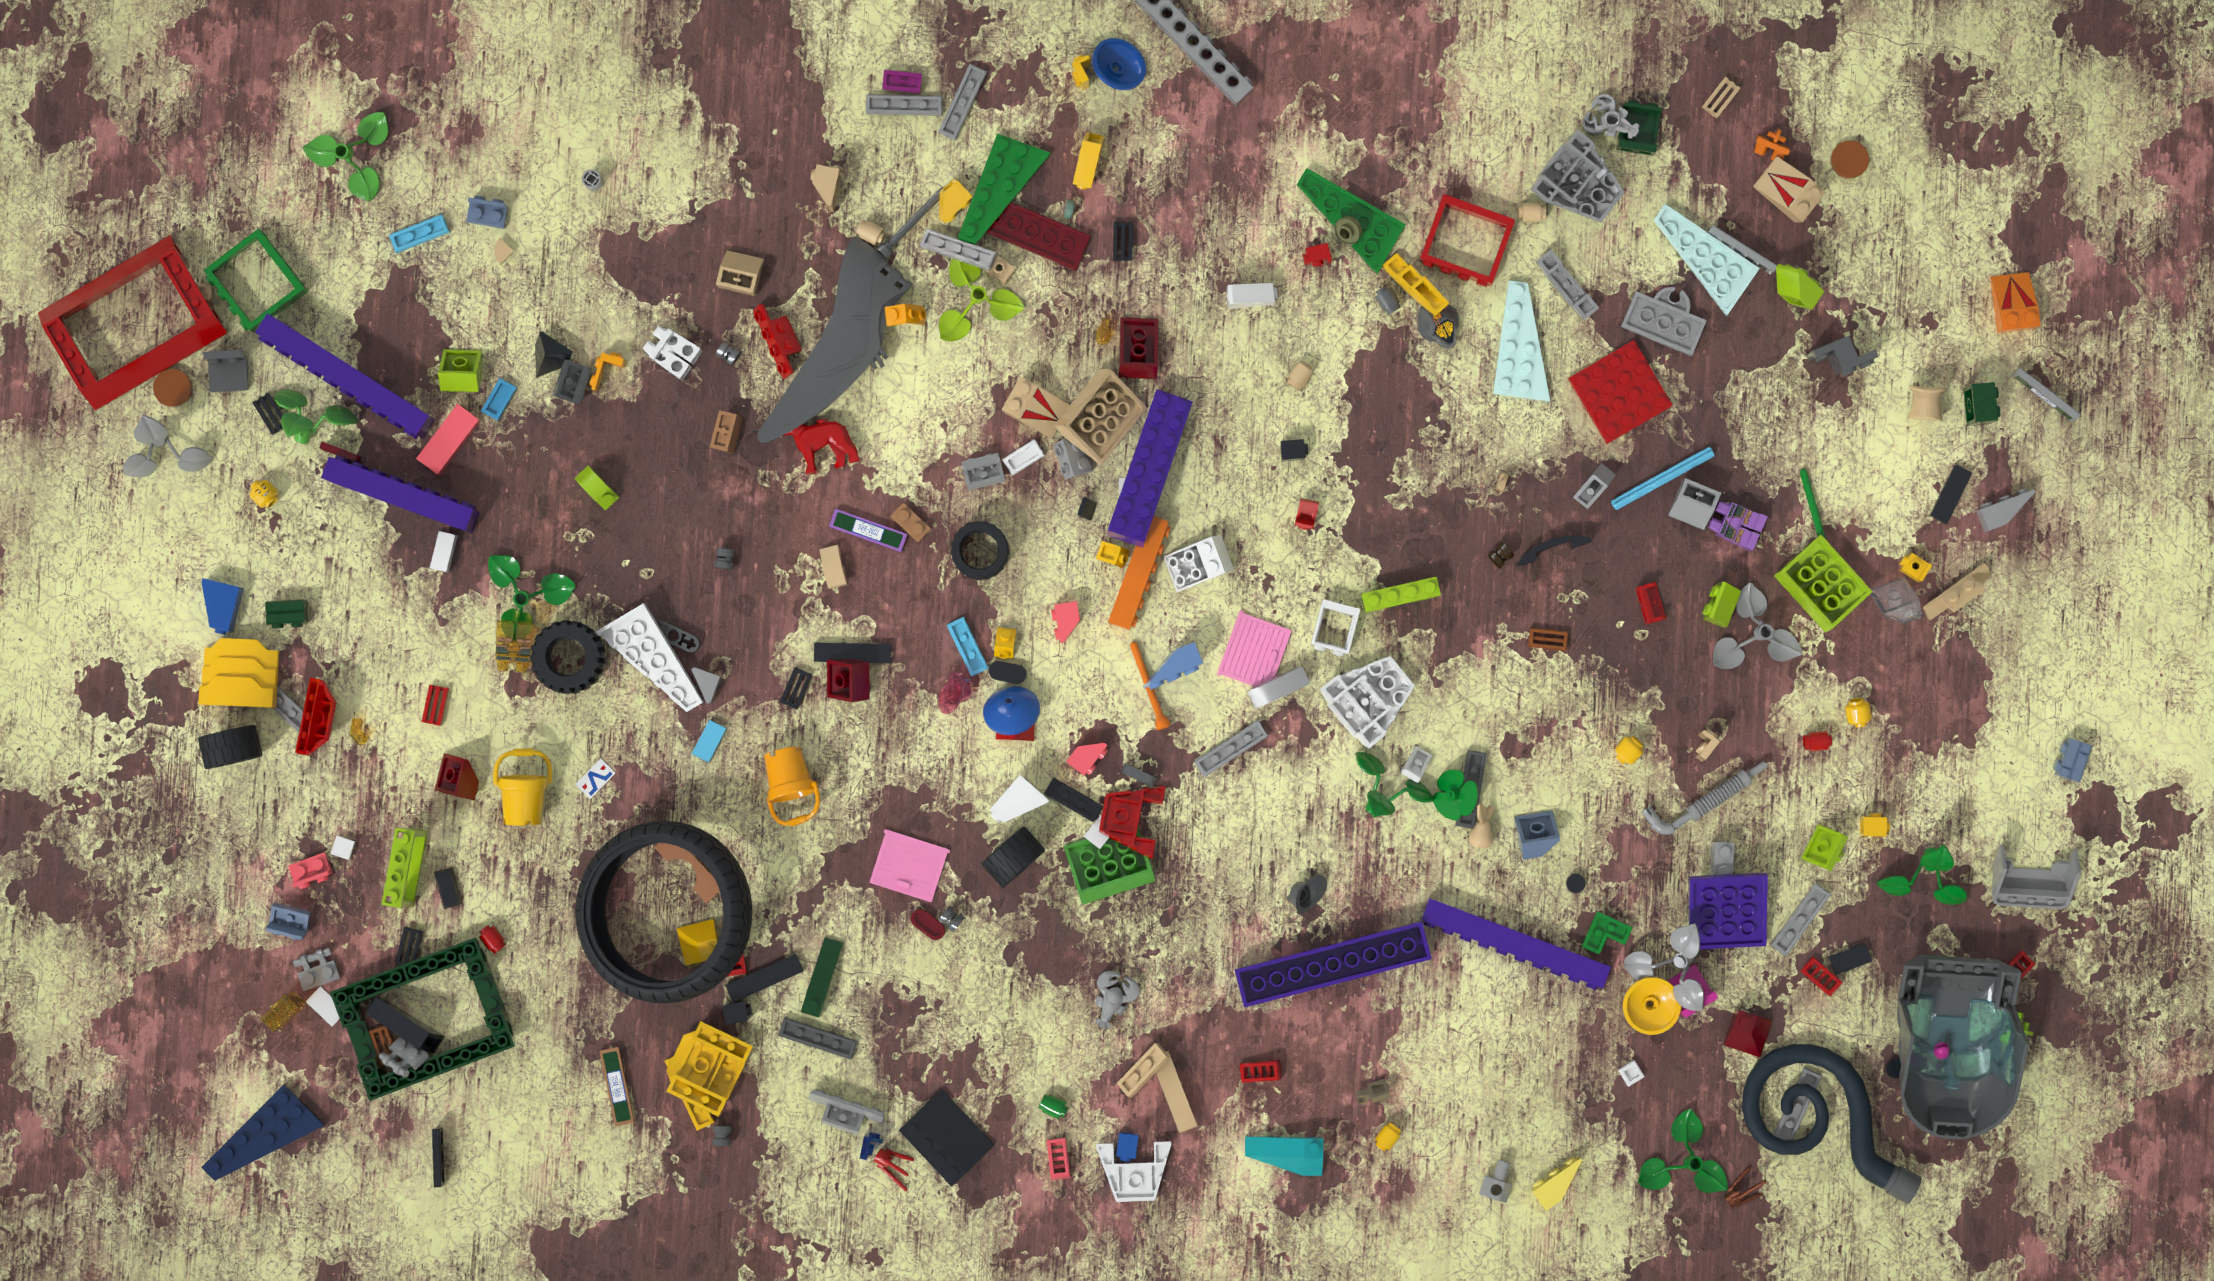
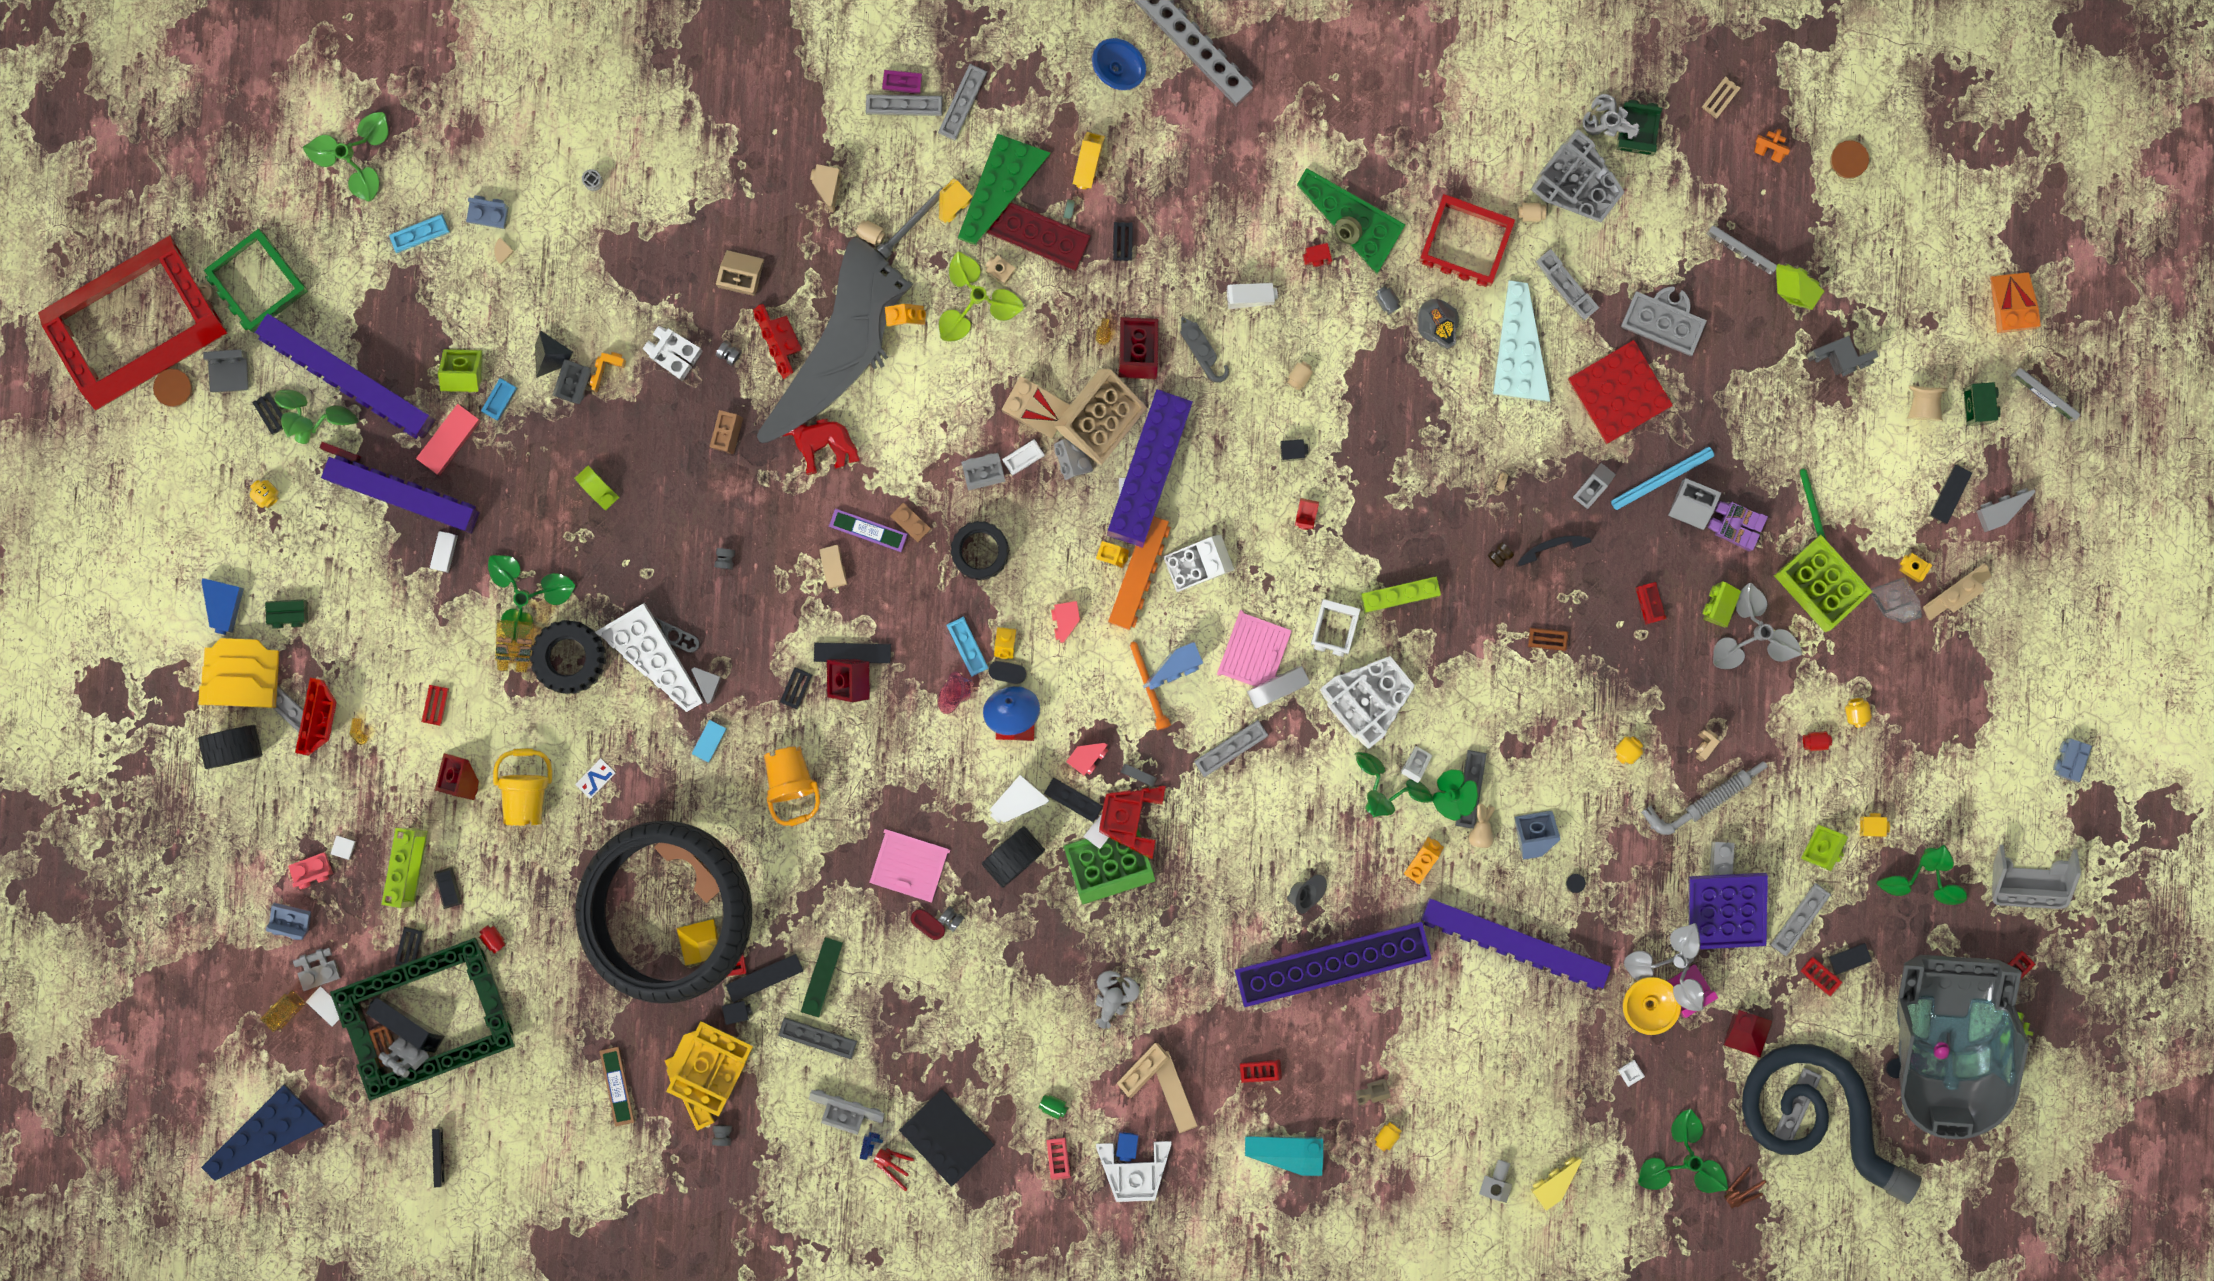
(155, 433): light grey plant -> none
(958, 249): light grey tile -> none
(1079, 75): yellow bracket -> none
(1087, 509): black slope -> none
(1201, 349): none -> dark grey plate
(1415, 284): yellow slope -> none
(1424, 860): none -> light orange bracket
(1603, 927): green plate -> none
(1714, 264): light aqua wing -> none
(1789, 190): tan slope -> none

